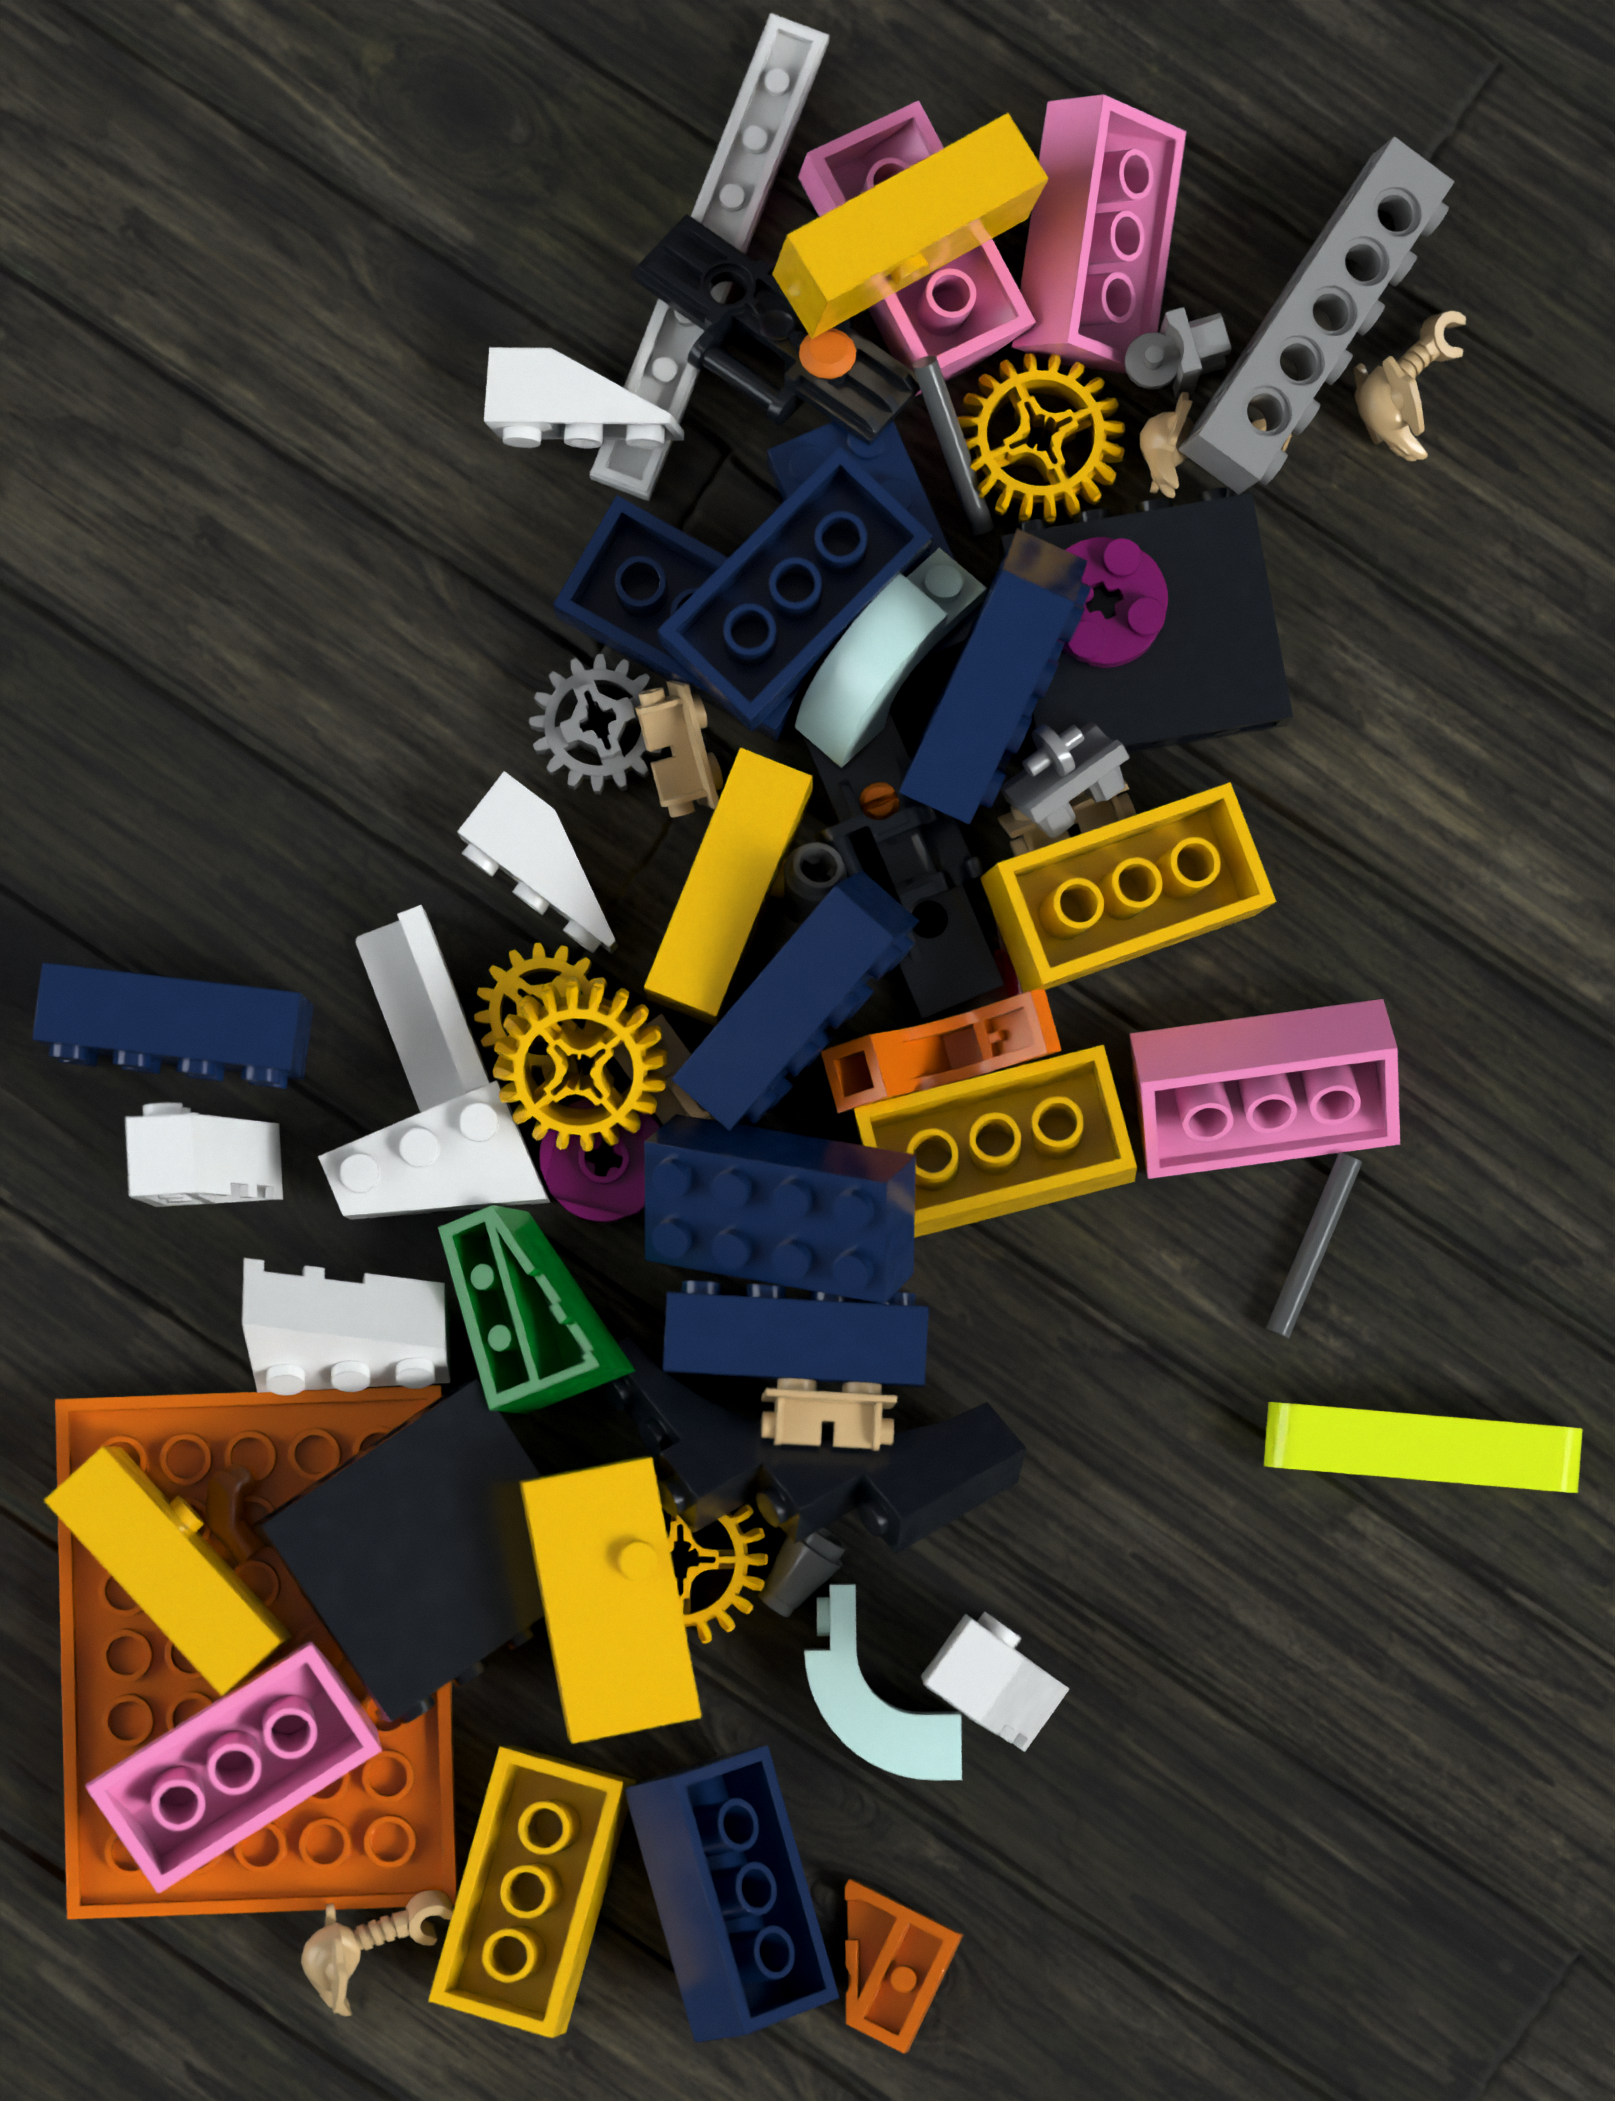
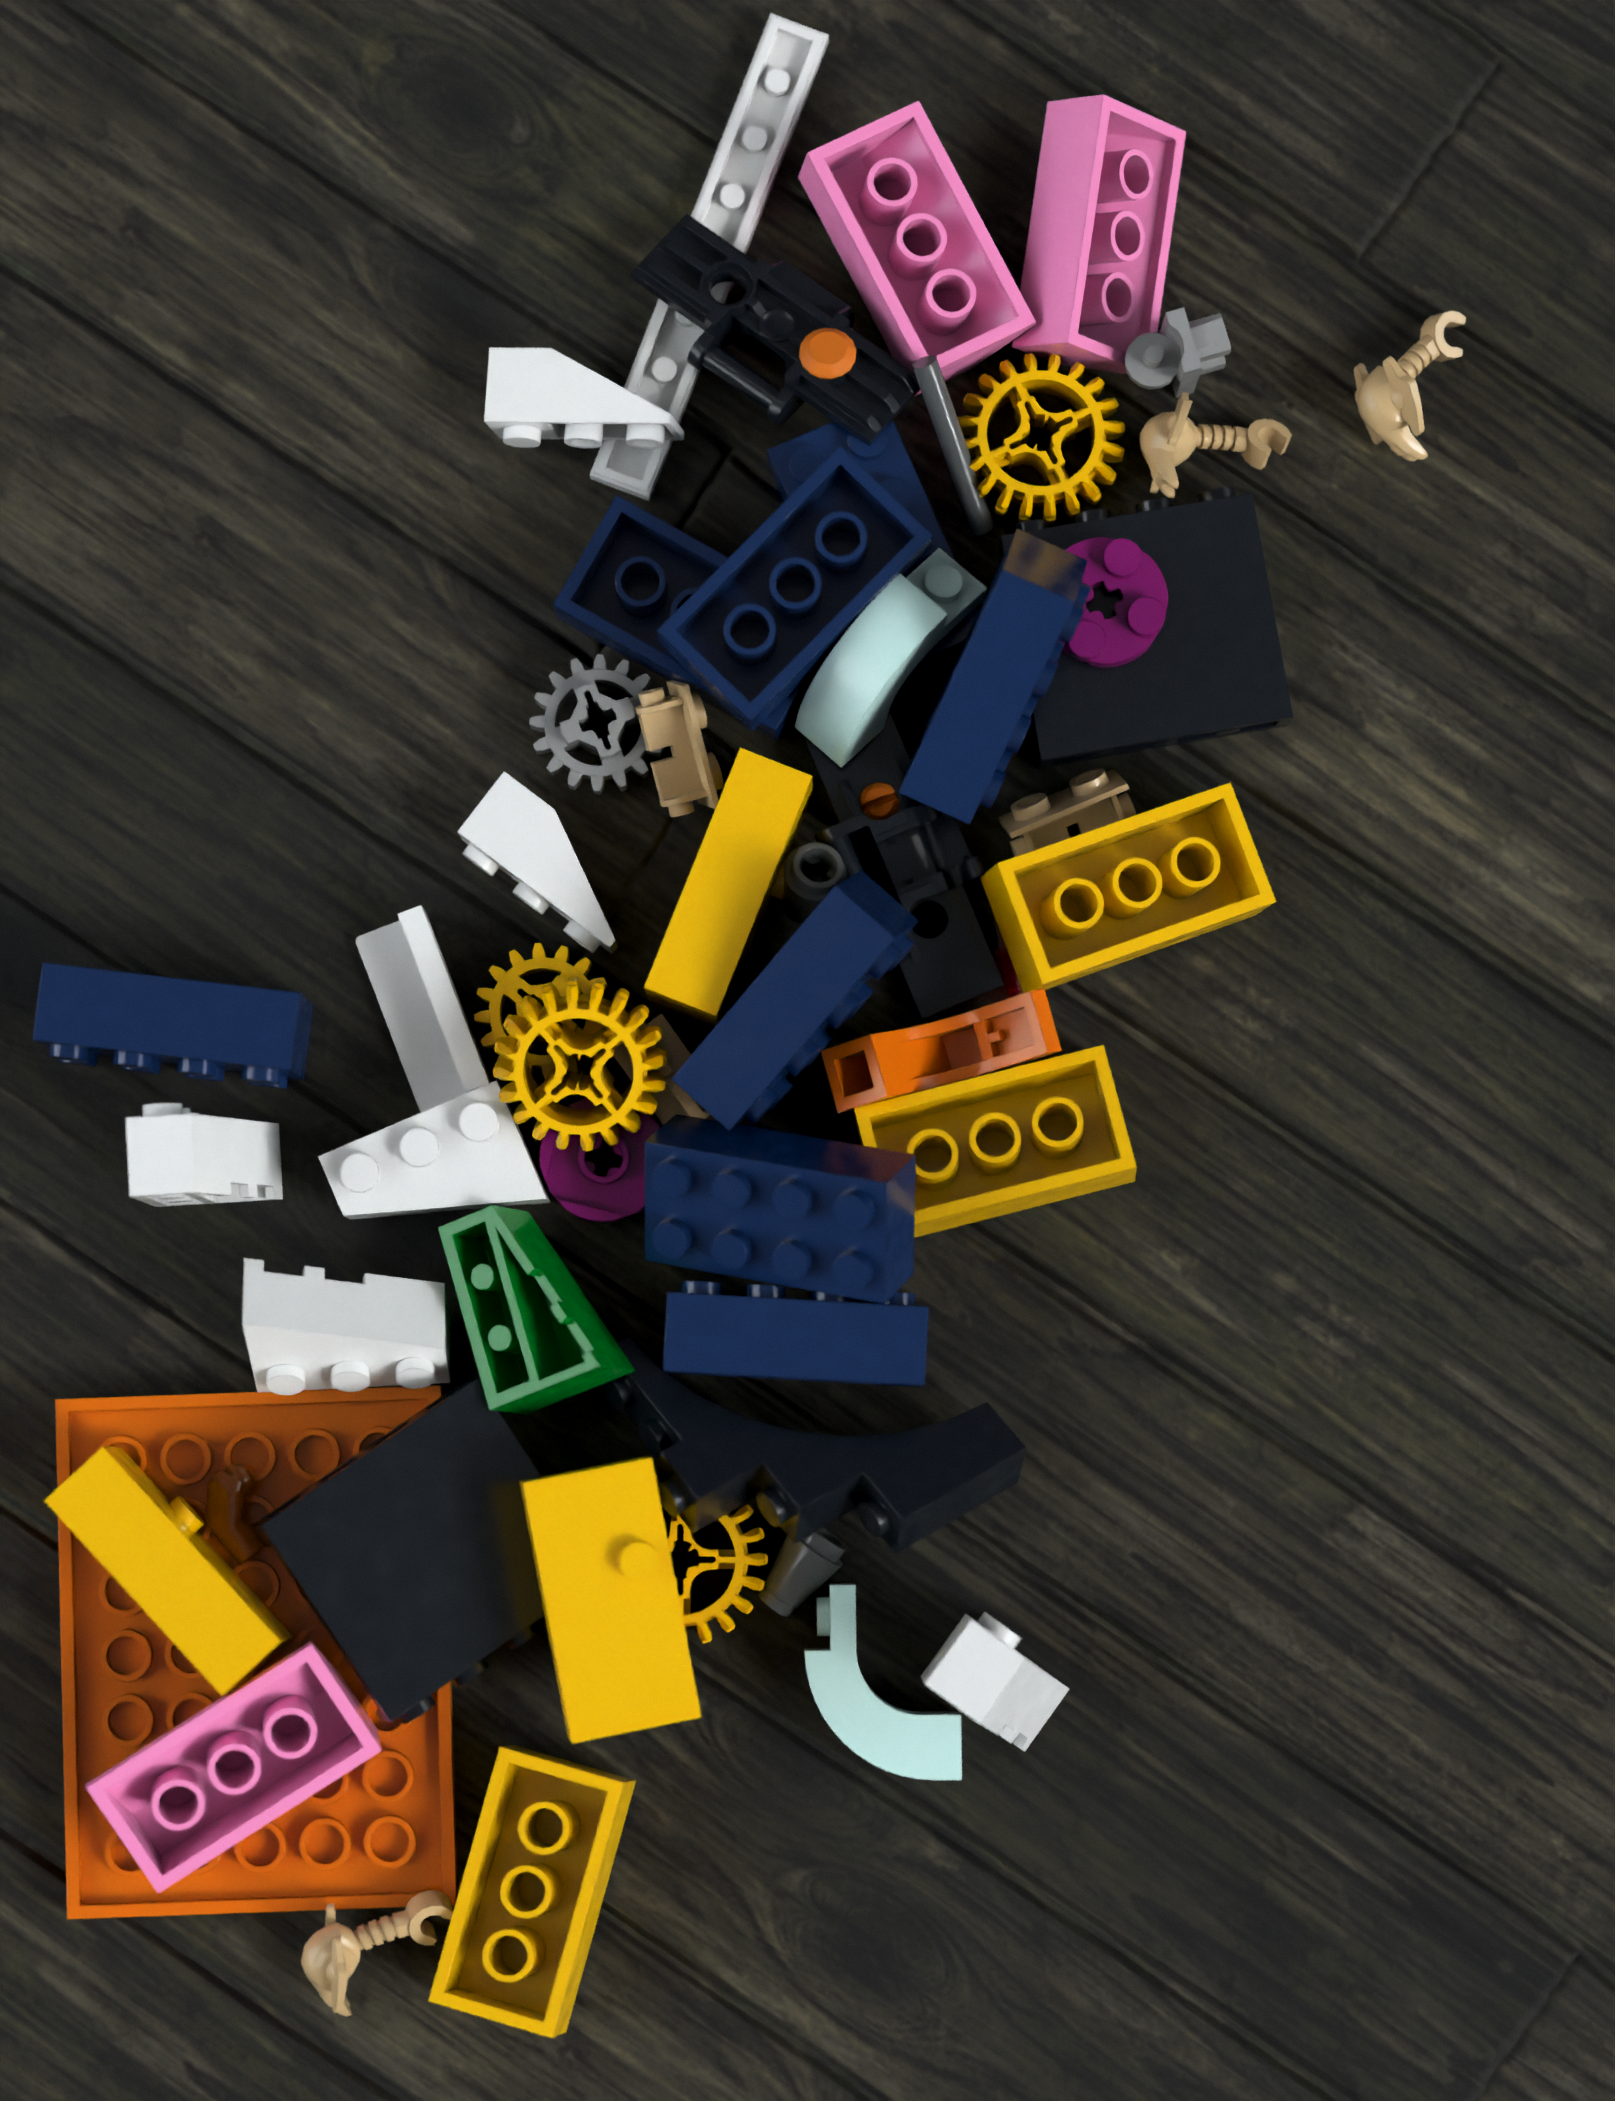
(731, 1894): dark blue brick -> none
(803, 1409): tan hinge -> none
(892, 1965): orange wing -> none
(909, 225): yellow brick -> none
(1062, 770): light grey hips -> none
(1223, 436): light grey brick -> none
(1266, 1088): bright pink slope -> none
(1314, 1245): dark grey bar -> none
(1423, 1447): neon yellow beam -> none

